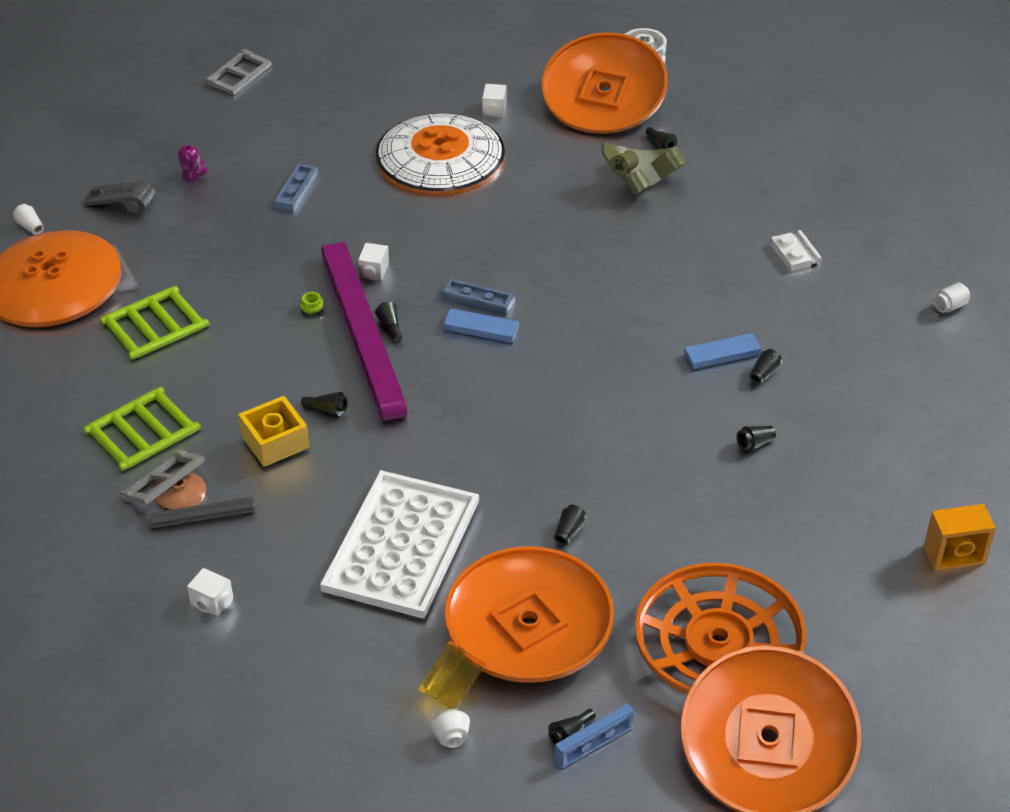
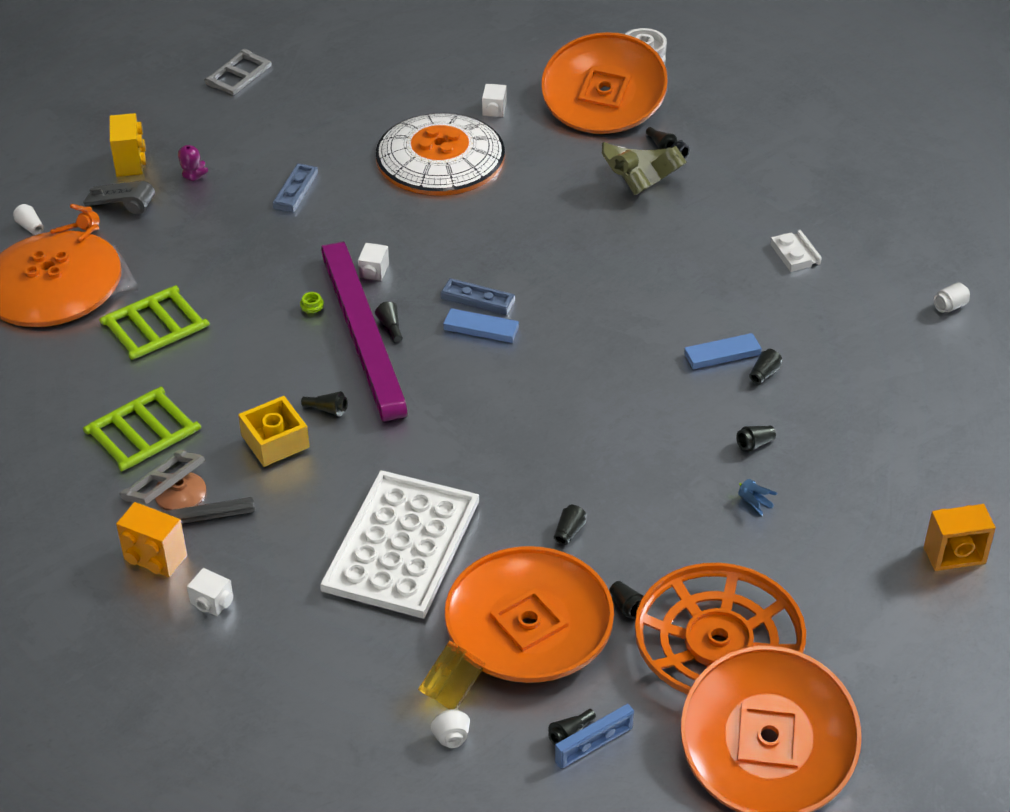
(86, 220): none -> orange plant
(127, 144): none -> yellow brick
(151, 539): none -> light orange brick
(626, 598): none -> pearl dark grey cone
(683, 148): none -> black plate
(753, 493): none -> flat silver piece

